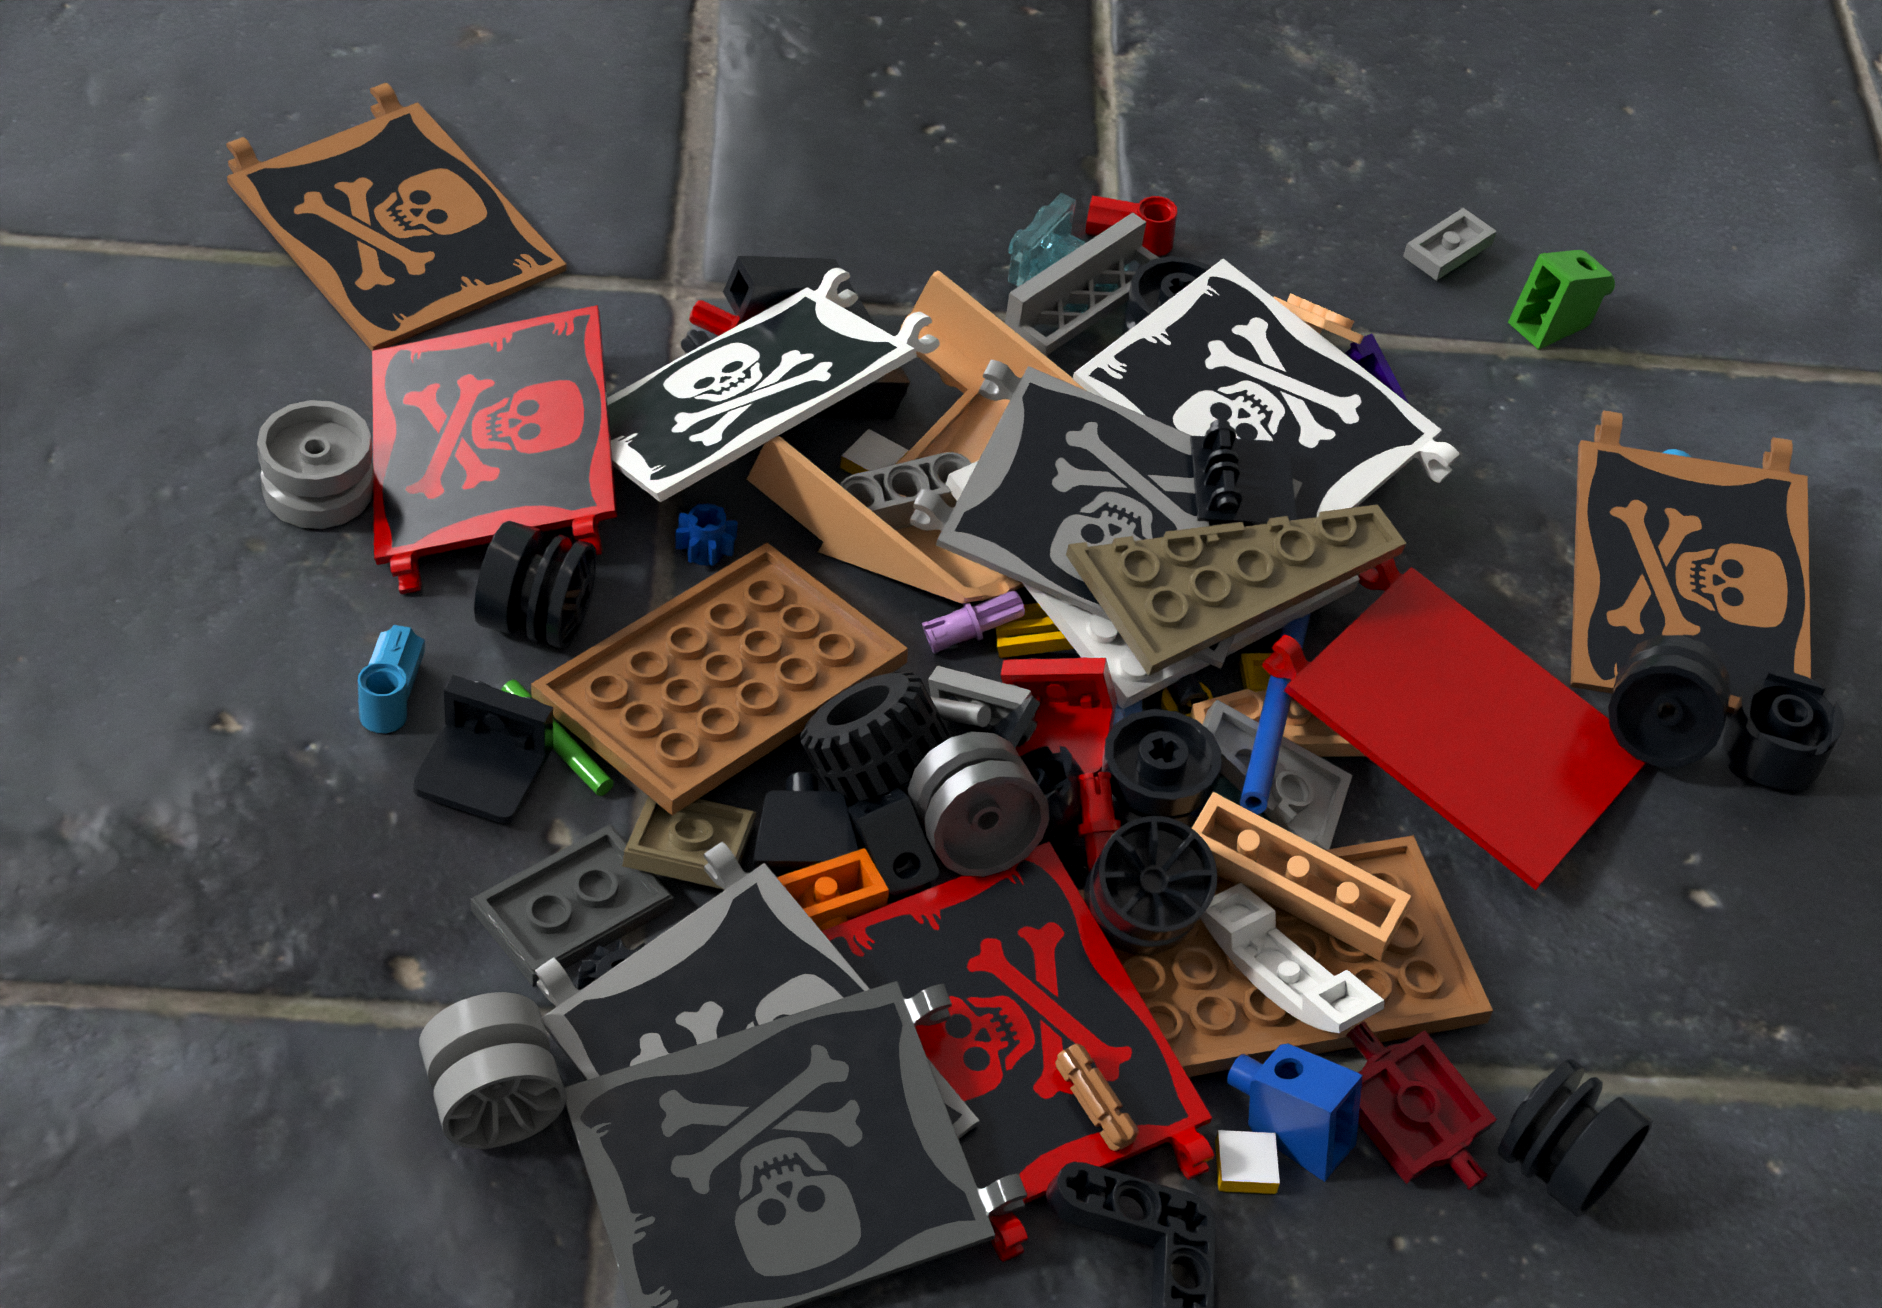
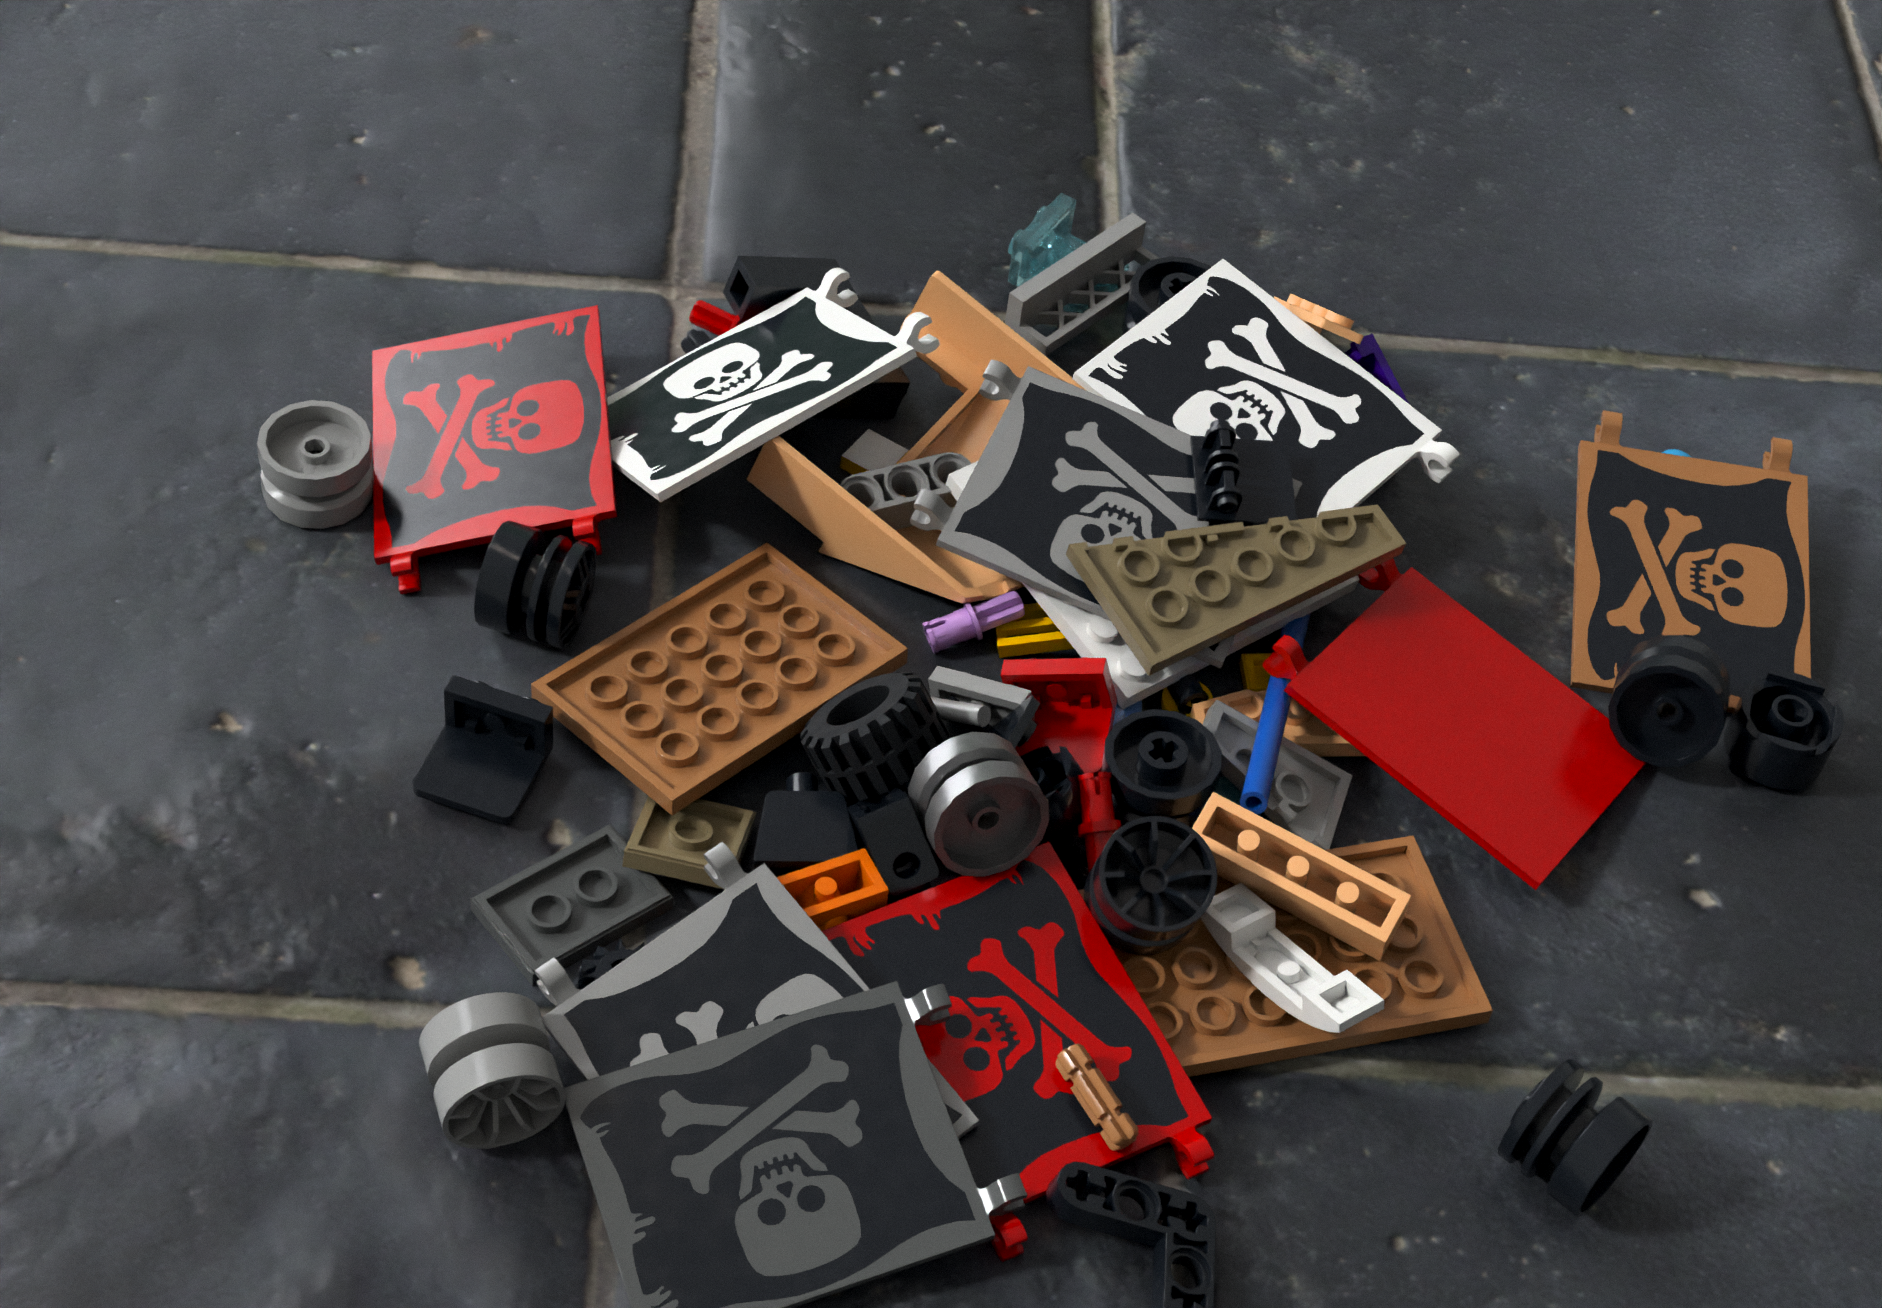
(388, 679): dark azure piece -> none
(393, 223): flag -> none
(570, 751): bright green bar -> none
(706, 534): blue gear -> none
(1157, 211): red piece -> none
(1247, 1162): white tile -> none
(1304, 1102): blue torso -> none
(1419, 1107): dark red plate -> none
(1449, 244): light grey plate -> none
(1560, 296): bright green torso -> none

